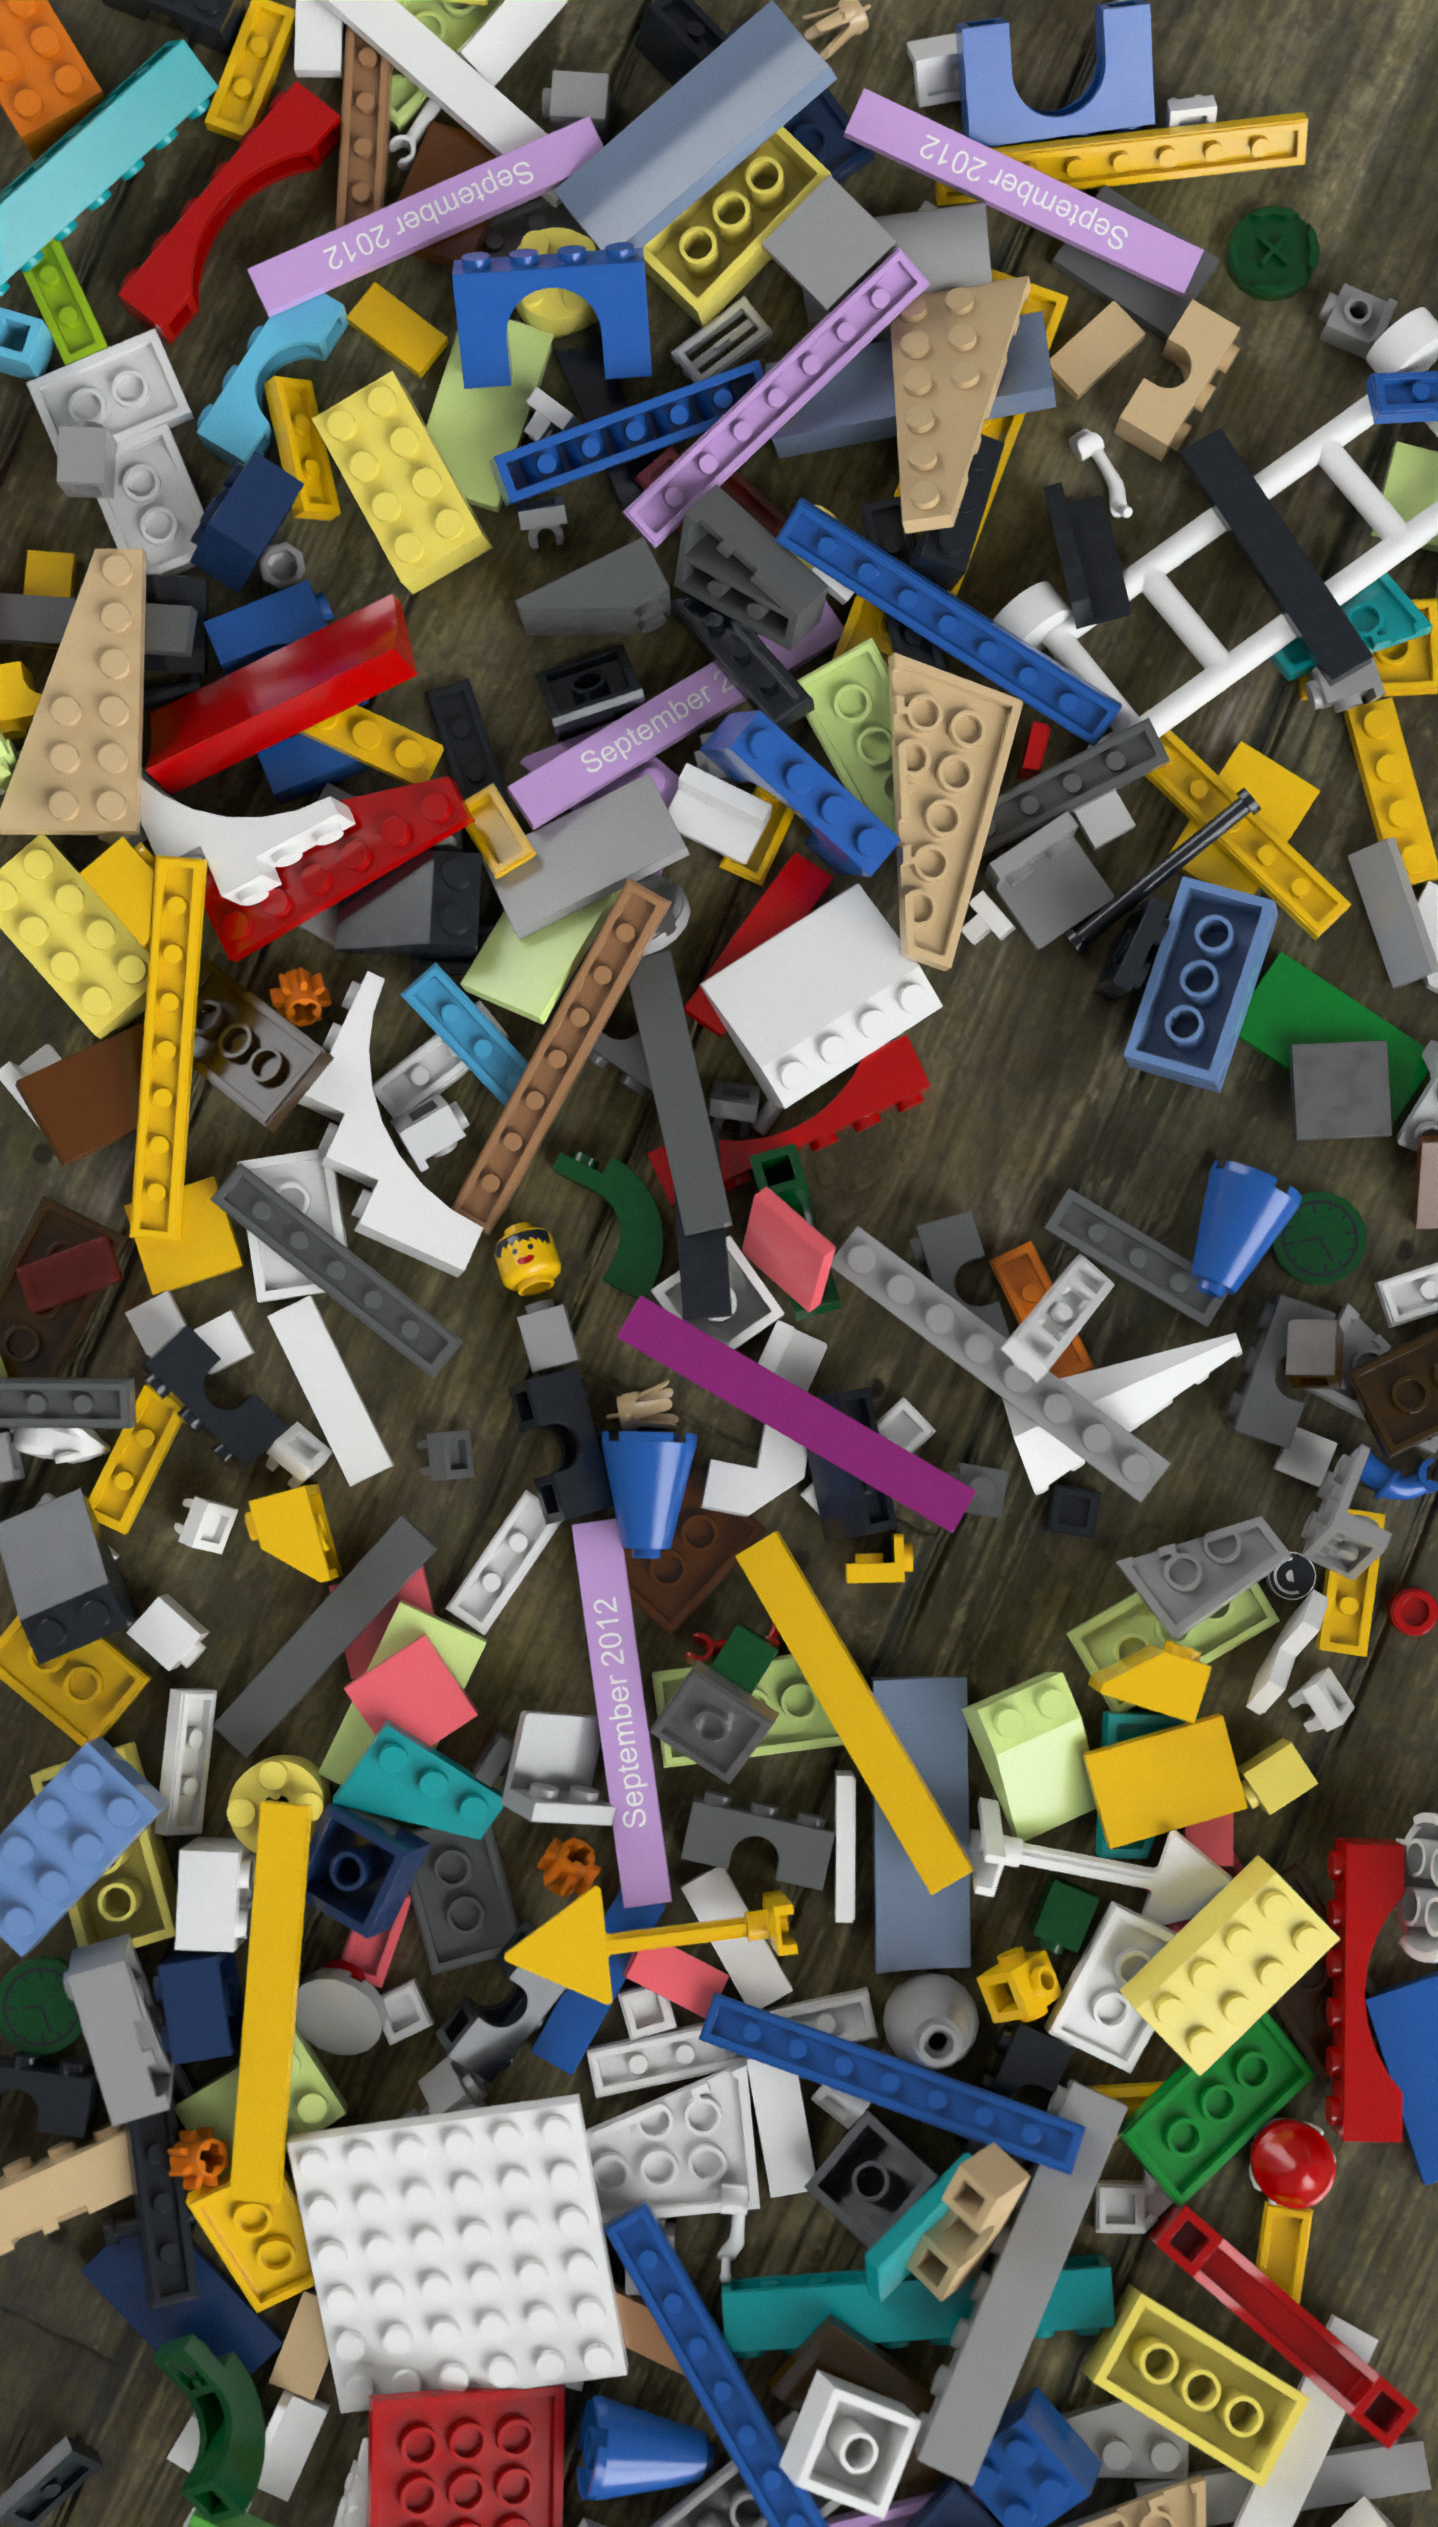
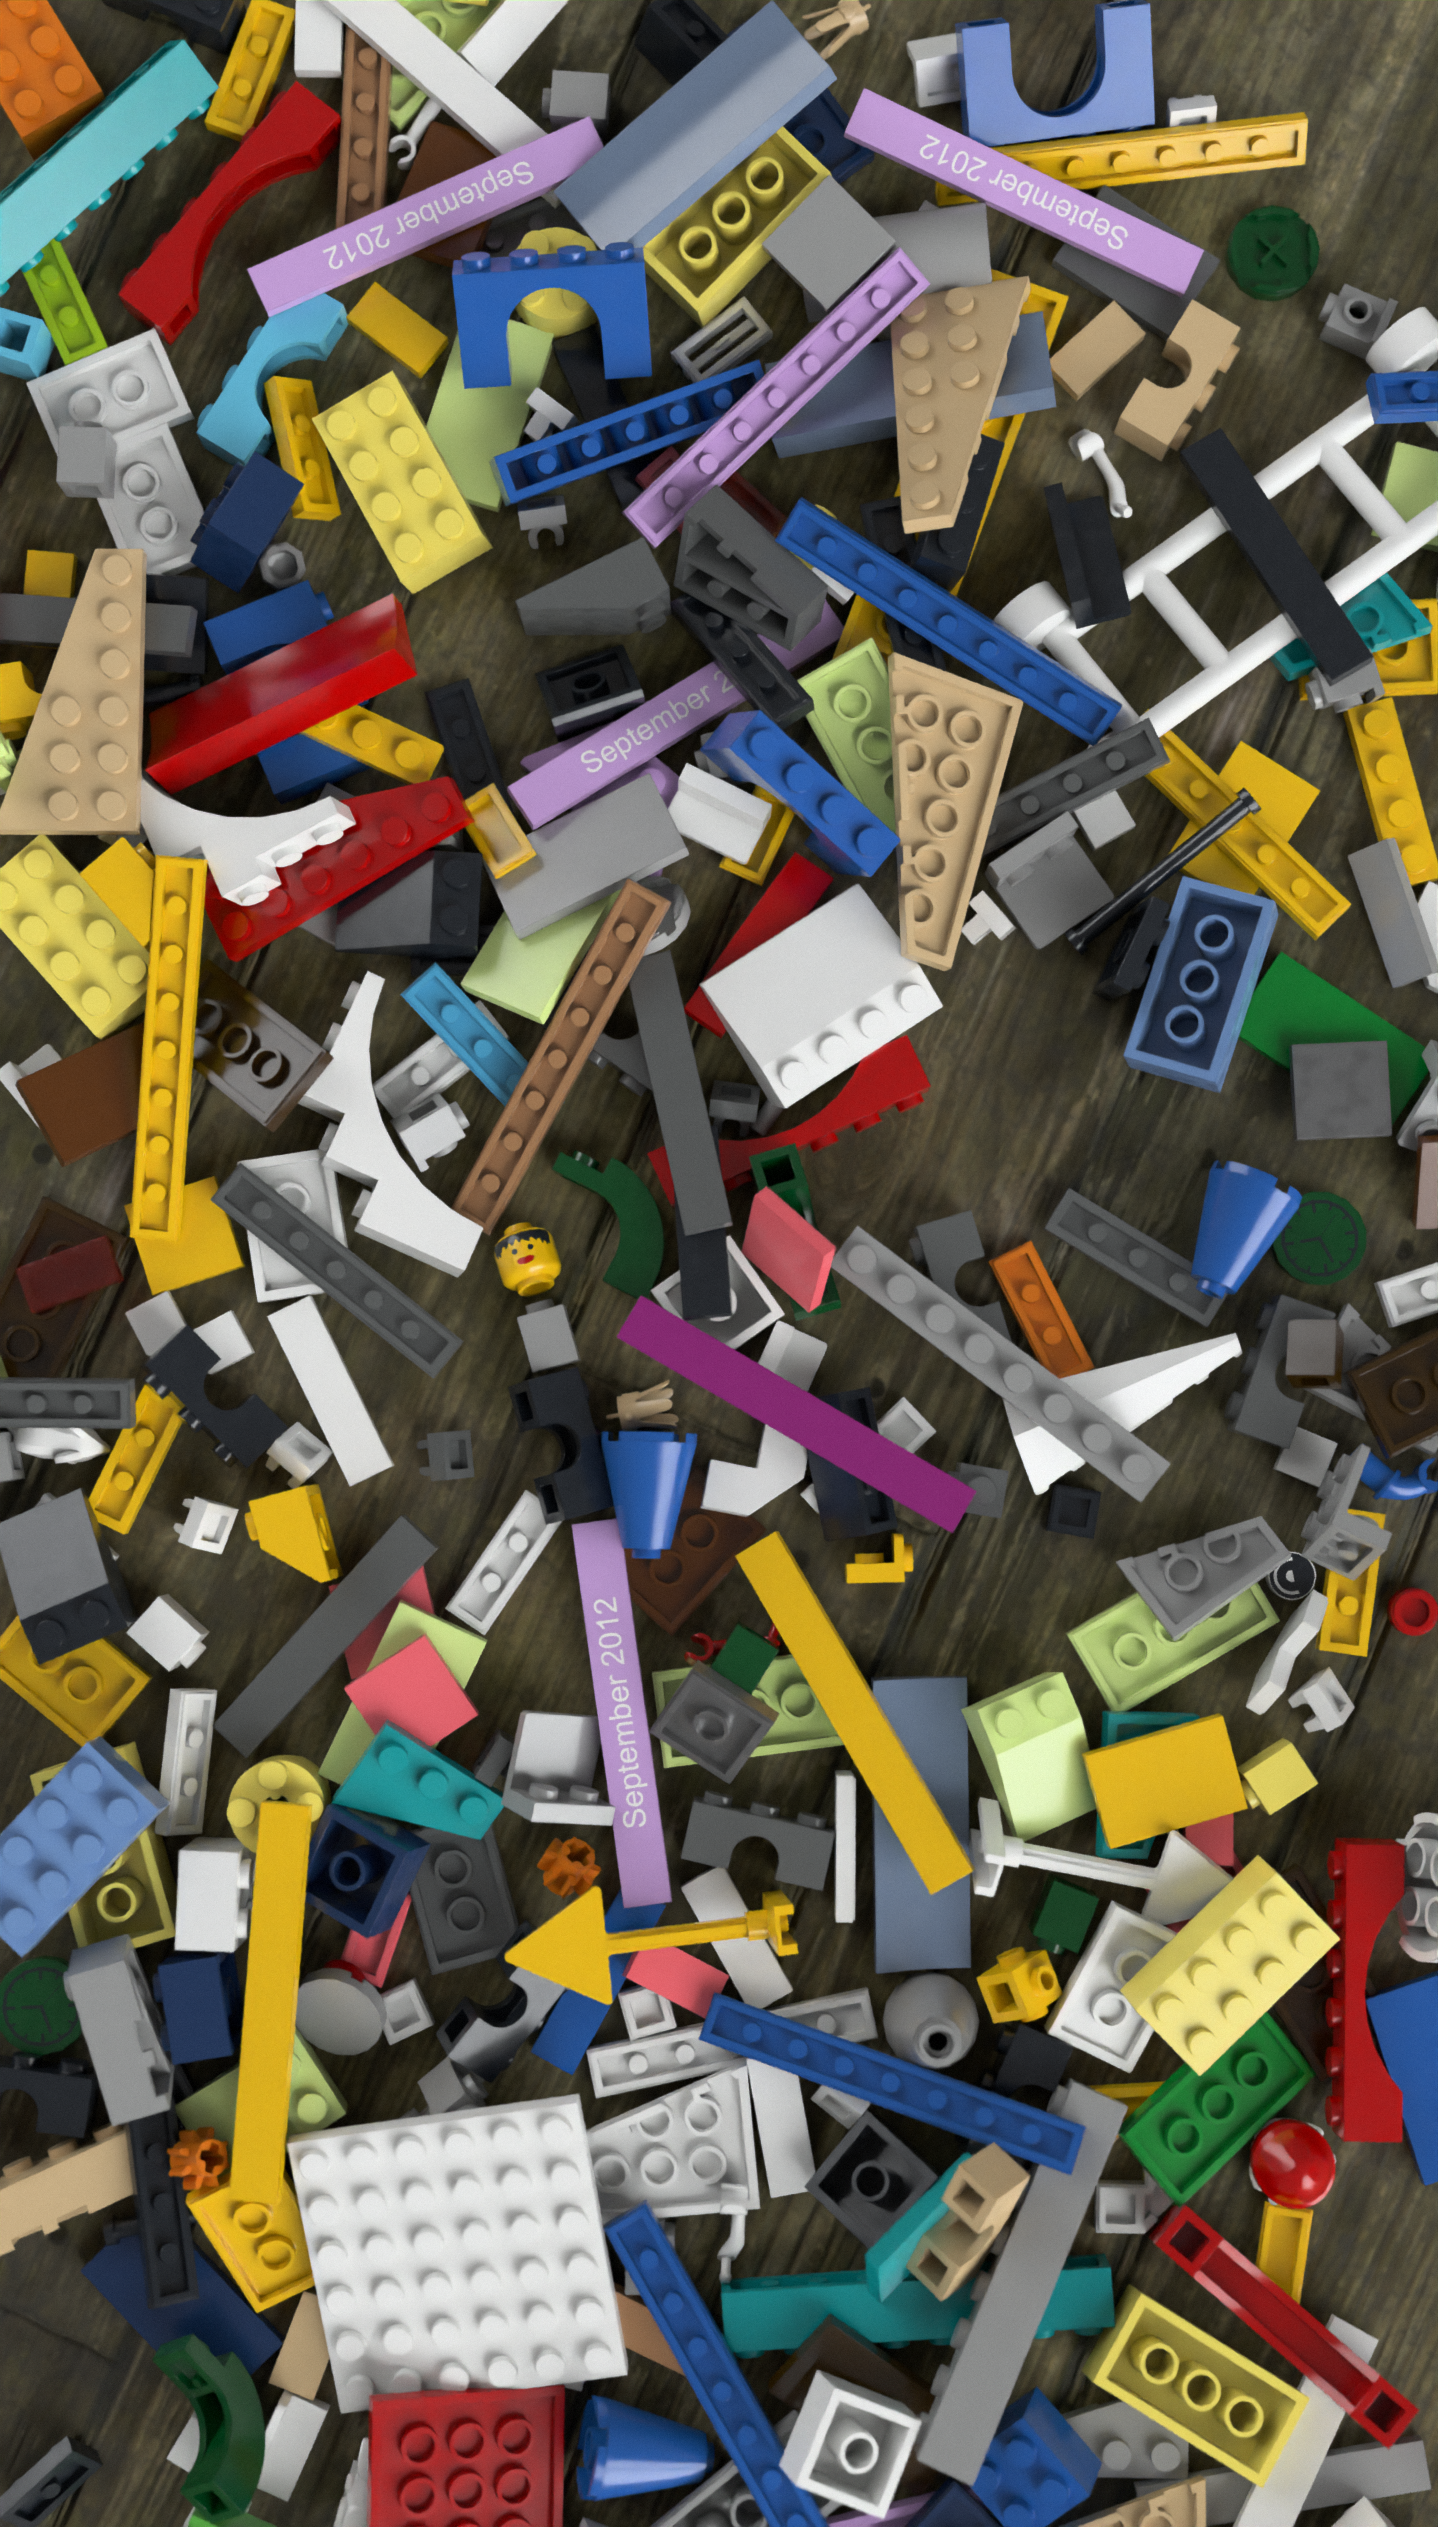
(300, 997): orange gear -> none
(1034, 750): red tile -> none
(1057, 1317): white plate -> none
(1157, 1679): yellow slope -> none

